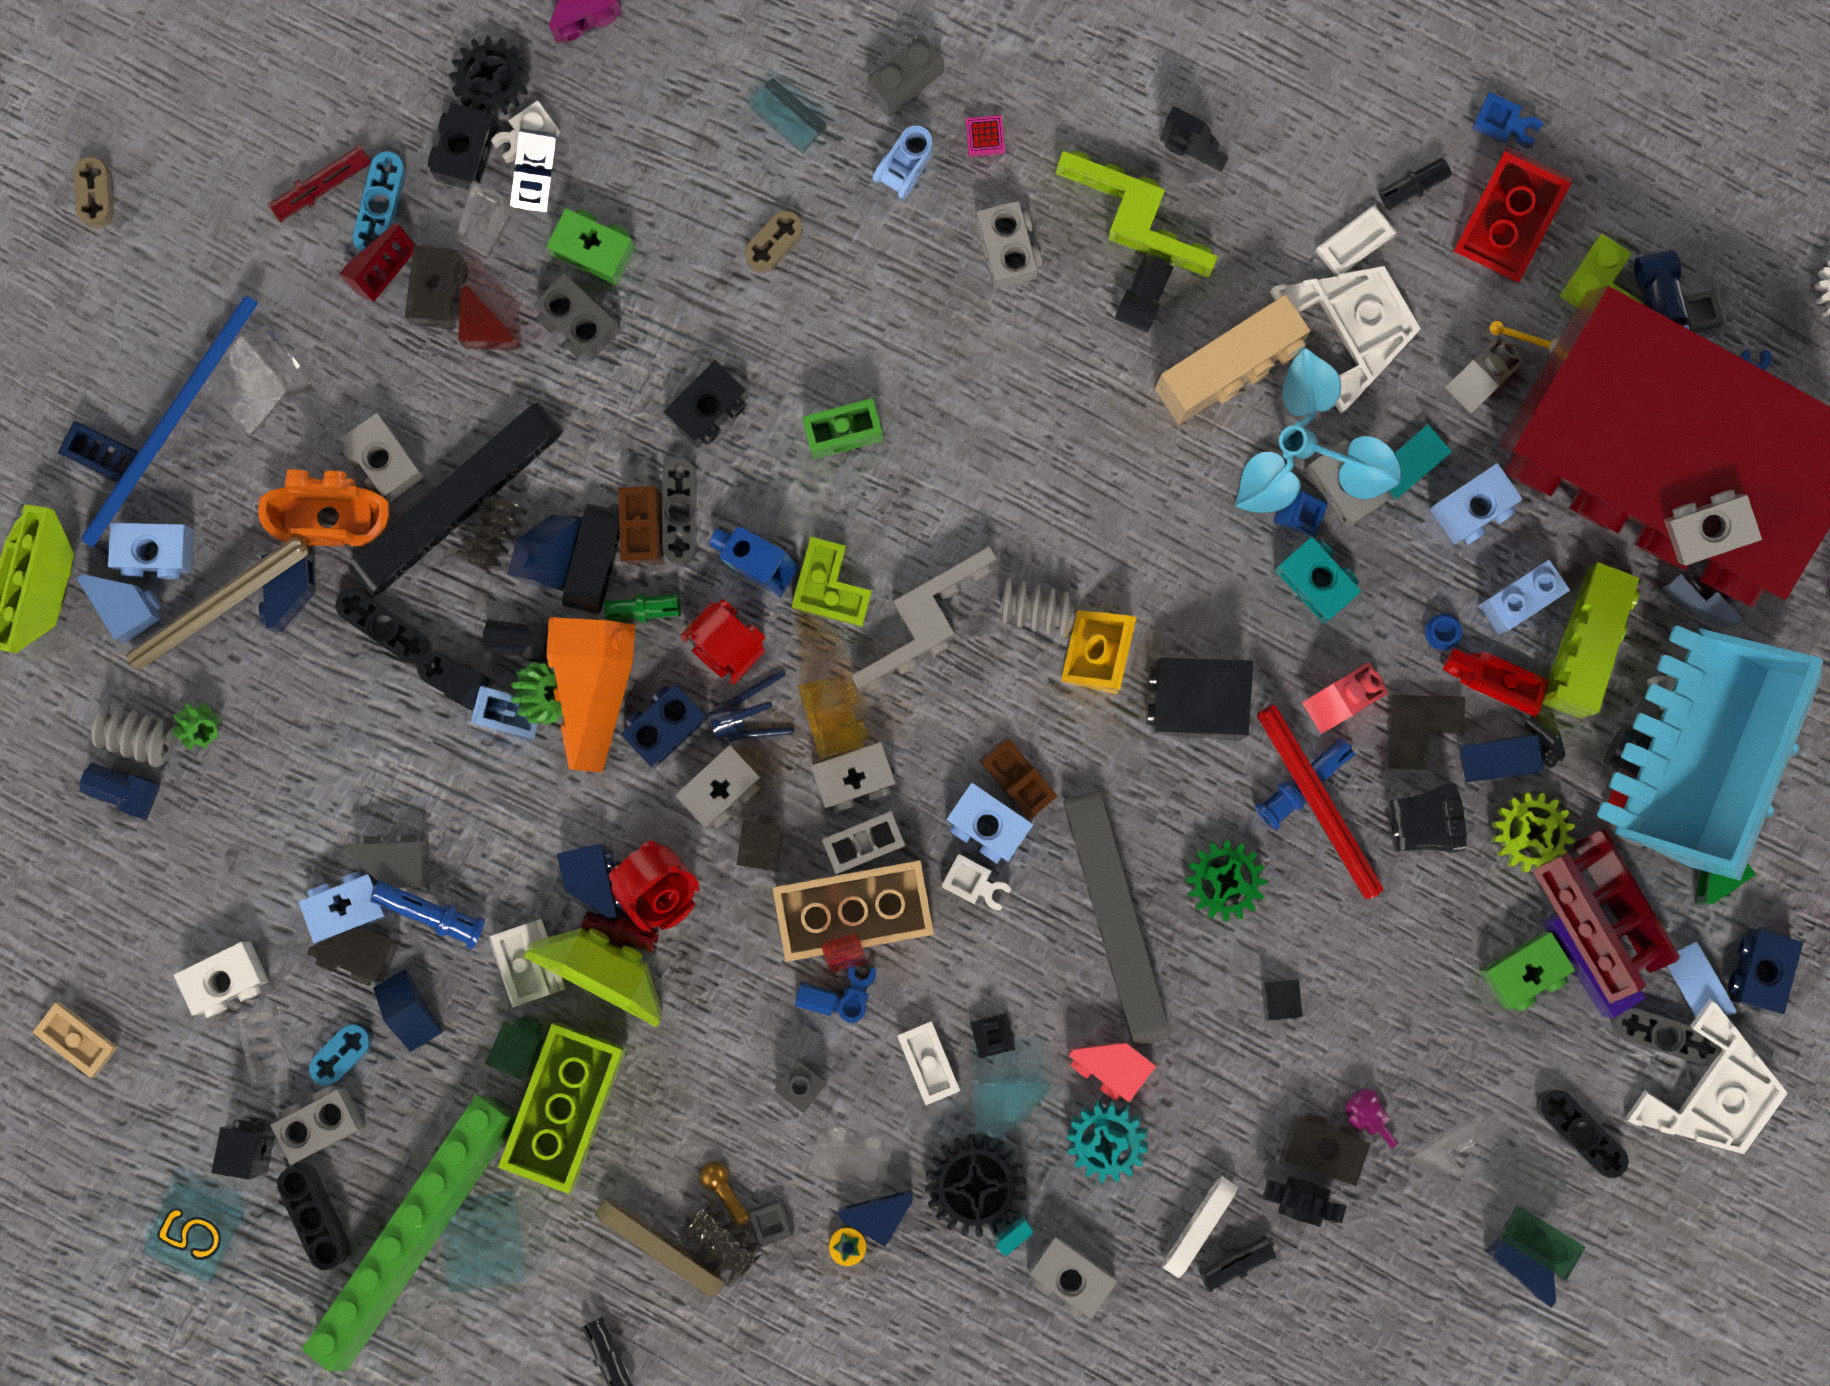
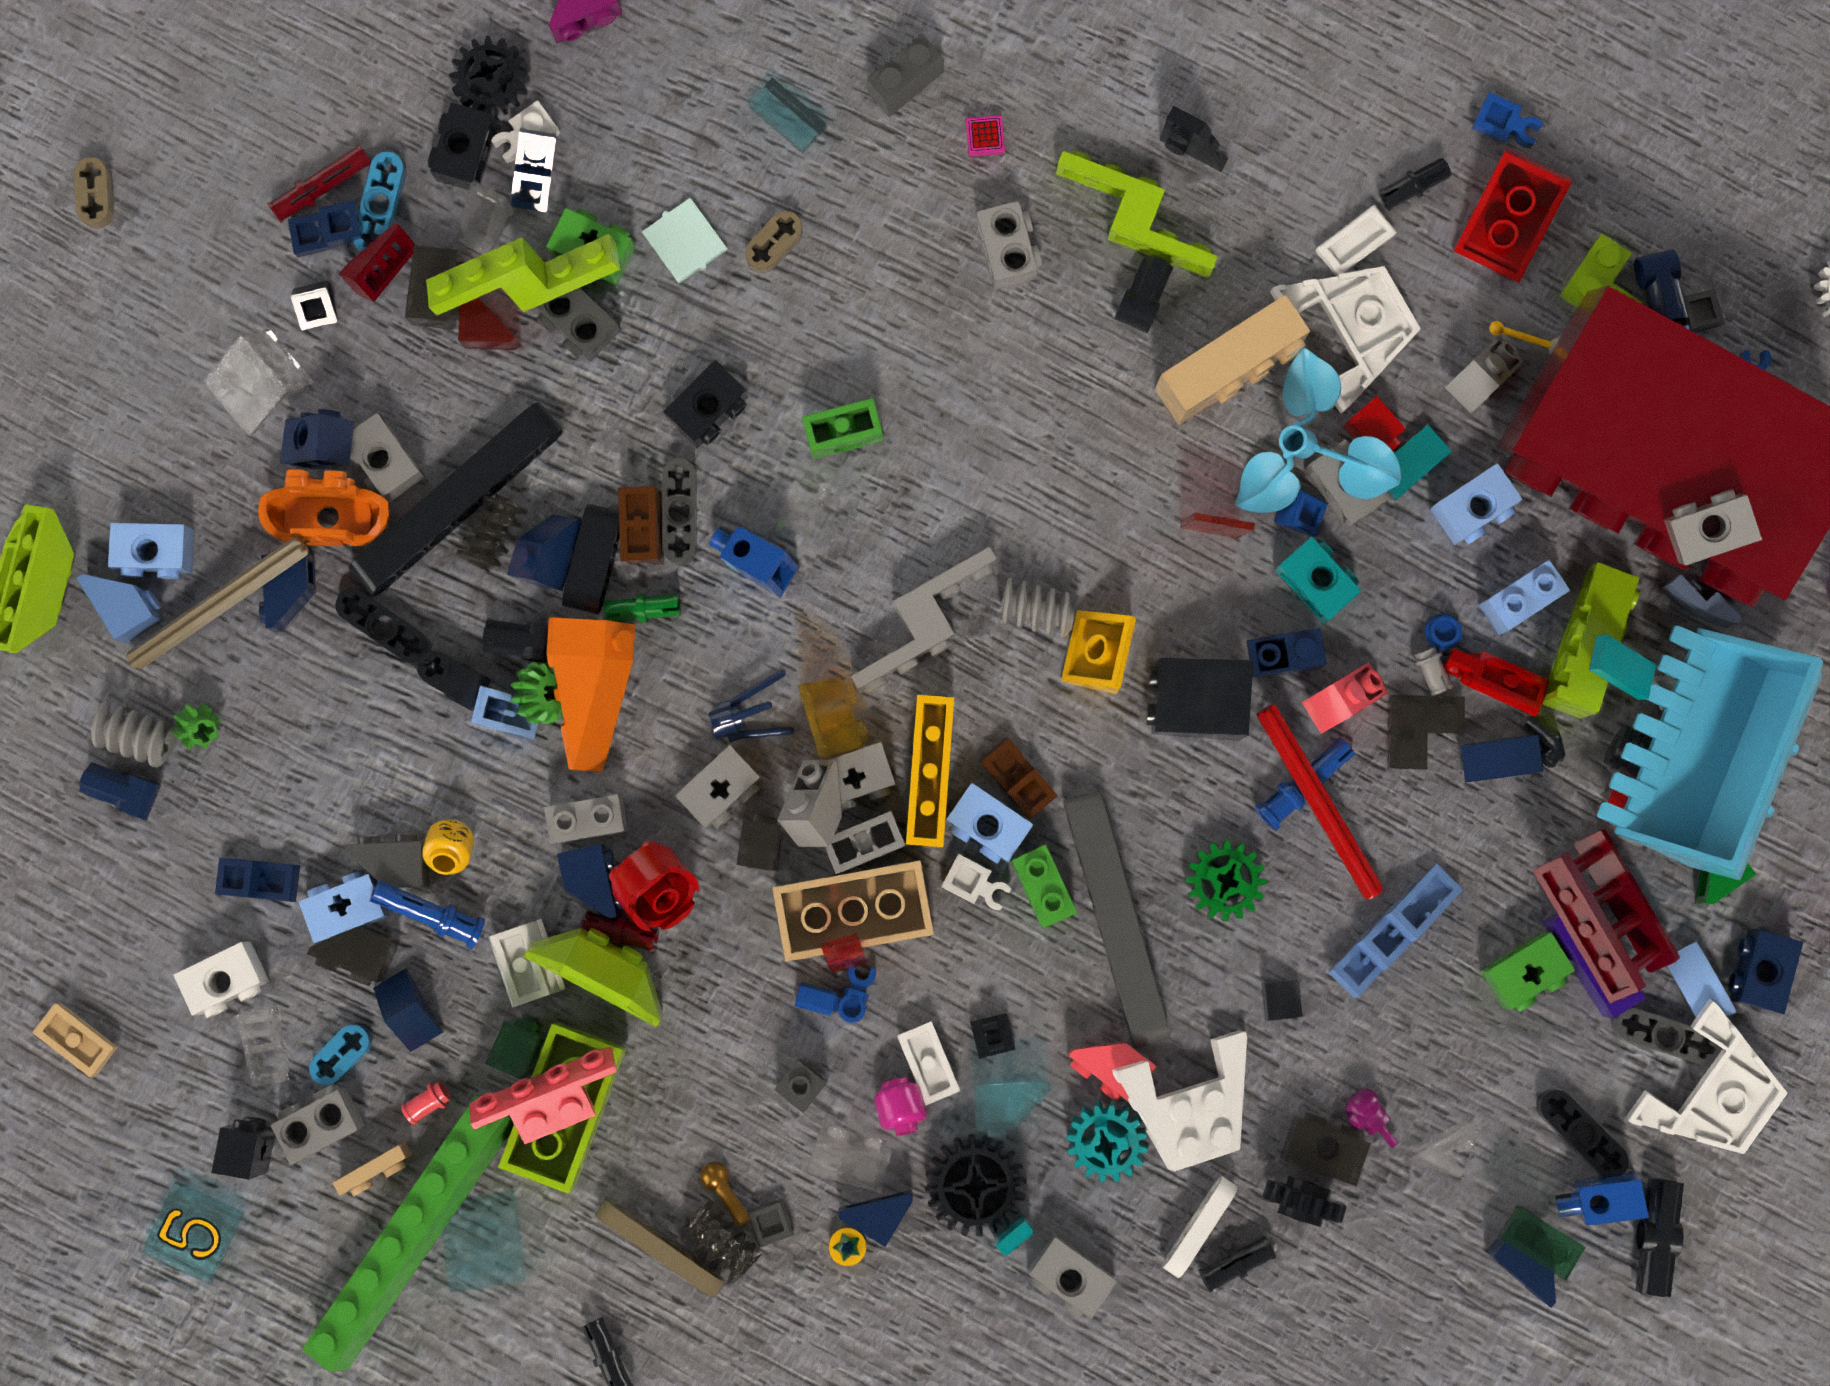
(72, 439): dark blue slope -> none
(168, 421): blue tile -> none
(257, 879): none -> dark blue slope
(297, 1205): black beam -> none
(314, 305): none -> slope
(317, 440): none -> dark blue brick
(325, 230): none -> dark blue slope
(388, 1163): none -> tan plate
(426, 1102): none -> coral pin
(448, 847): none -> yellow head
(522, 274): none -> lime bracket
(547, 1100): none -> coral bracket
(586, 819): none -> light grey brick
(670, 733): dark blue brick -> none
(684, 240): none -> light aqua piece
(724, 641): red brick -> none
(813, 804): none -> light grey slope
(819, 588): lime plate -> none
(900, 1106): none -> dark pink head
(902, 168): light blue piece -> none
(930, 771): none -> yellow brick
(1043, 886): none -> bright green brick
(1198, 1119): none -> white wing
(1217, 525): none -> clear red piece
(1287, 653): none -> dark blue slope
(1377, 422): none -> red brick
(1395, 930): none -> medium blue slope
(1429, 821): black piece -> none
(1433, 670): none -> light grey pin
(1523, 821): lime gear -> none
(1622, 667): none -> teal tile
(1622, 1199): none -> blue torso
(1659, 1237): none -> black piece

